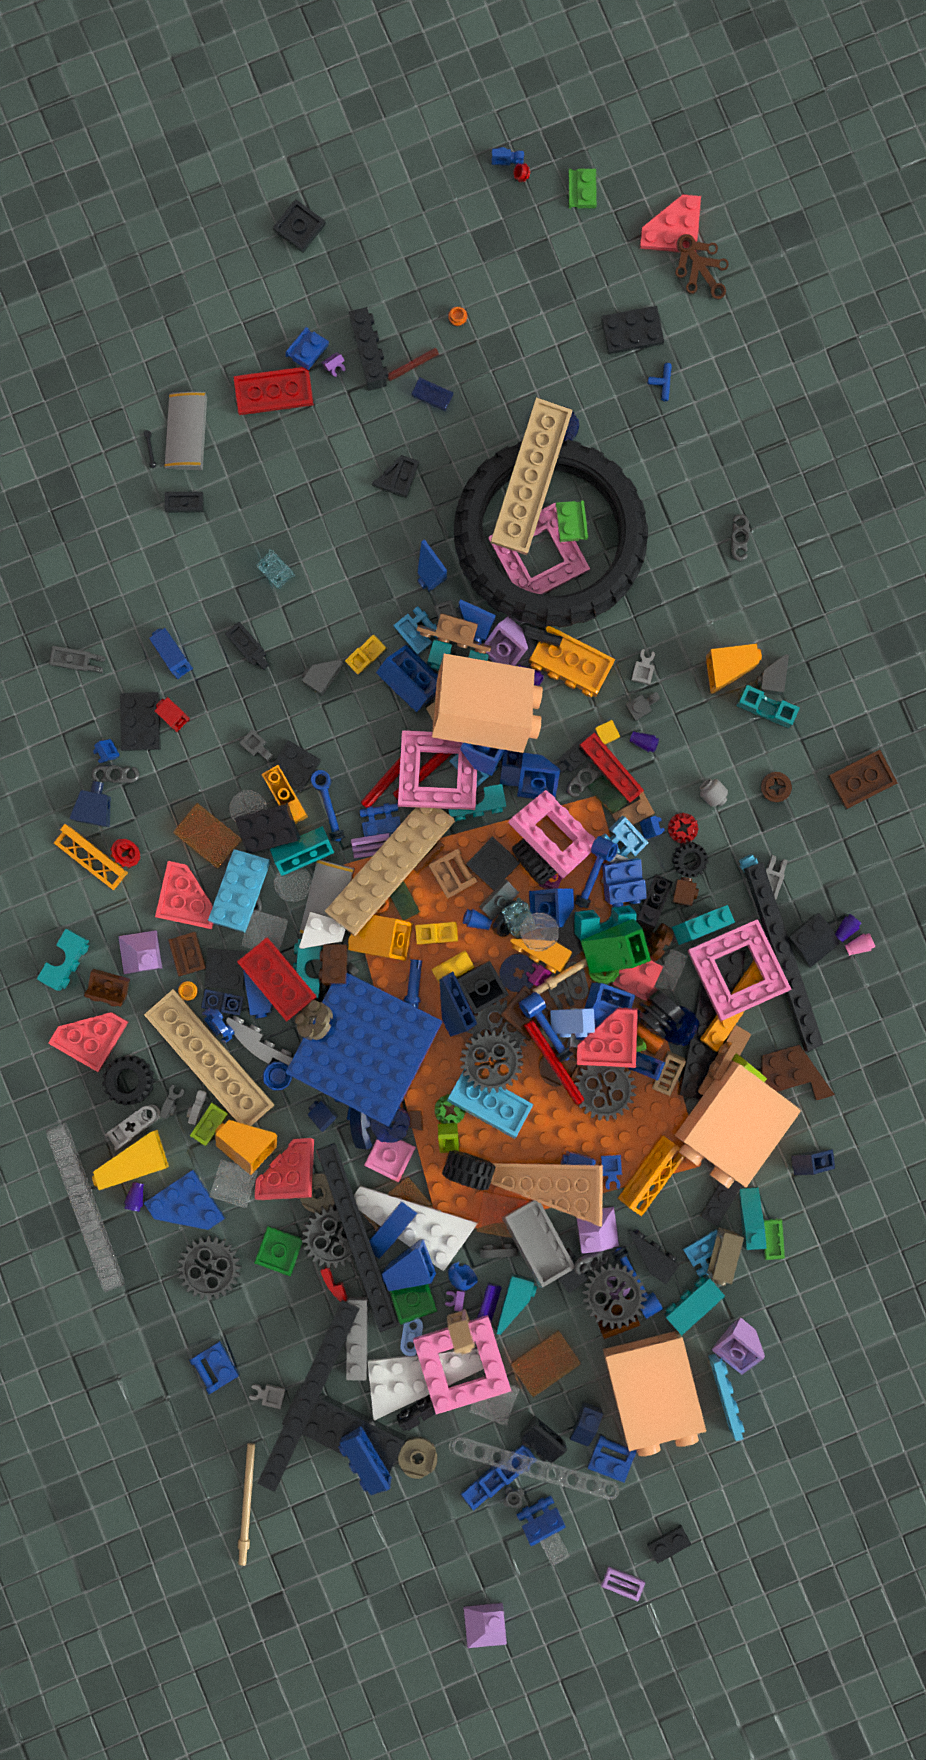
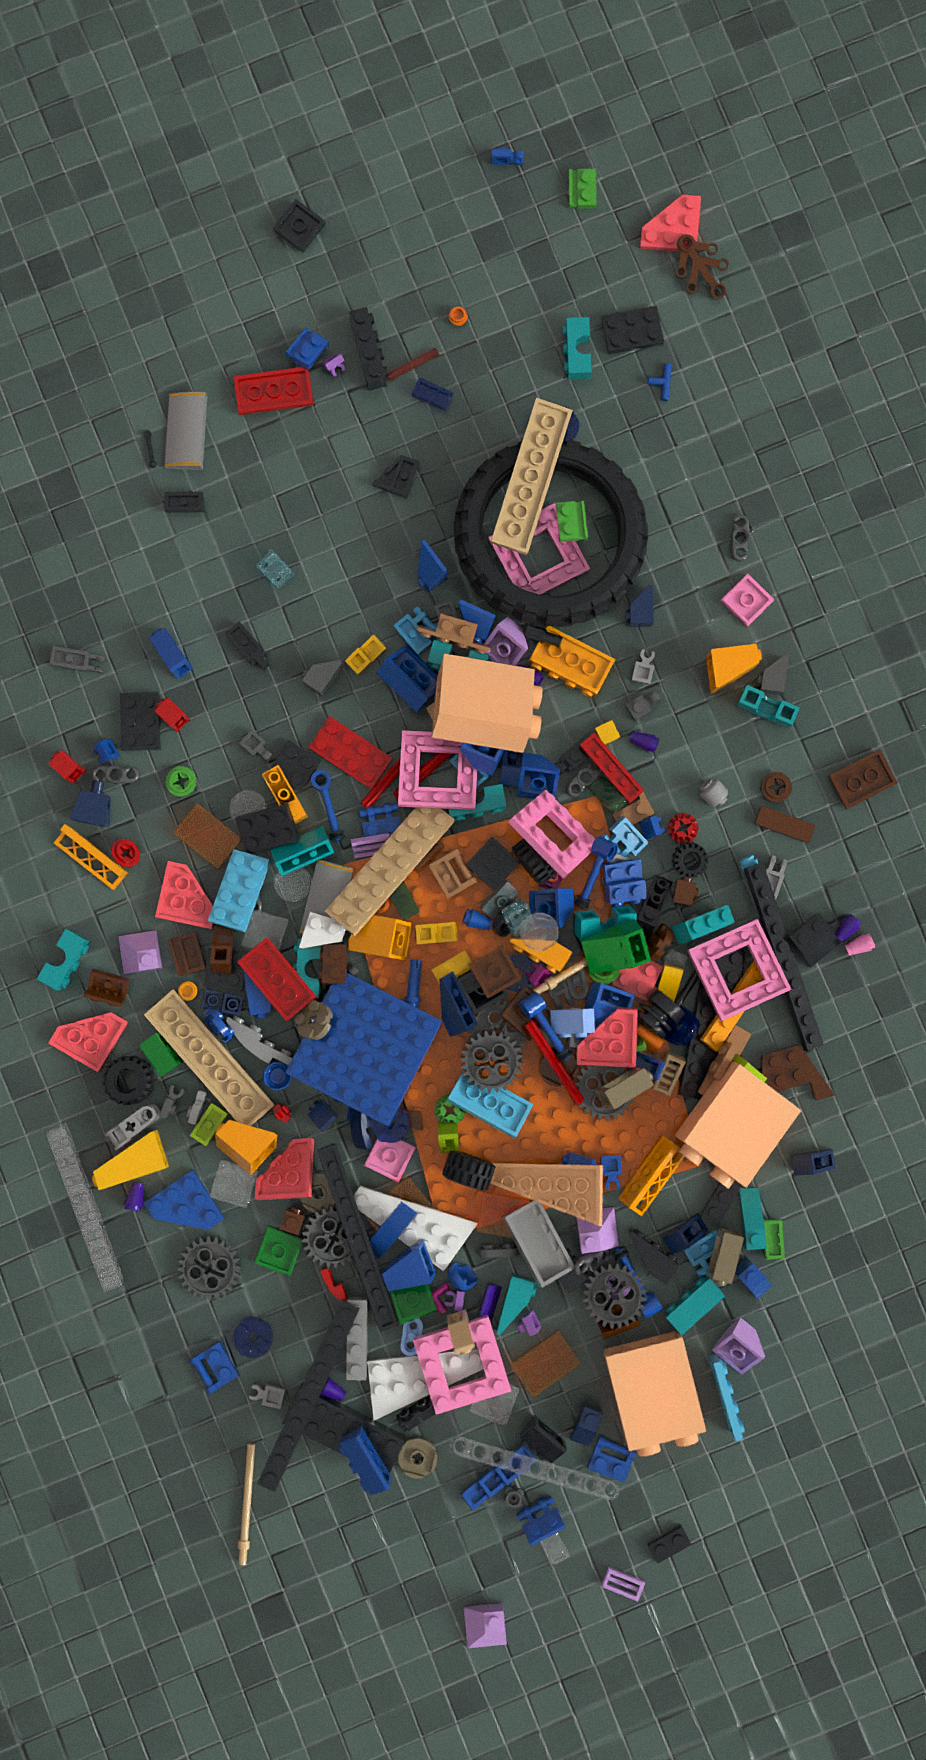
(66, 766): none -> red brick
(160, 1054): none -> green hinge
(173, 777): none -> bright green gear
(221, 949): none -> reddish brown slope
(243, 1331): none -> clear blue plate
(282, 1112): none -> red plate
(293, 1220): none -> reddish brown brick
(333, 1390): none -> dark purple cone
(350, 753): none -> red plate
(438, 1292): none -> dark pink piece
(494, 971): none -> reddish brown plate
(521, 172): red plate -> none
(529, 1323): none -> medium lavender tile
(577, 364): none -> teal arch
(624, 1087): none -> dark tan window
(641, 610): none -> dark blue slope
(670, 980): none -> yellow slope
(685, 1234): none -> dark blue slope
(687, 988): none -> black bar
(747, 600): none -> bright pink tile
(752, 1277): none -> blue slope
(785, 824): none -> reddish brown tile

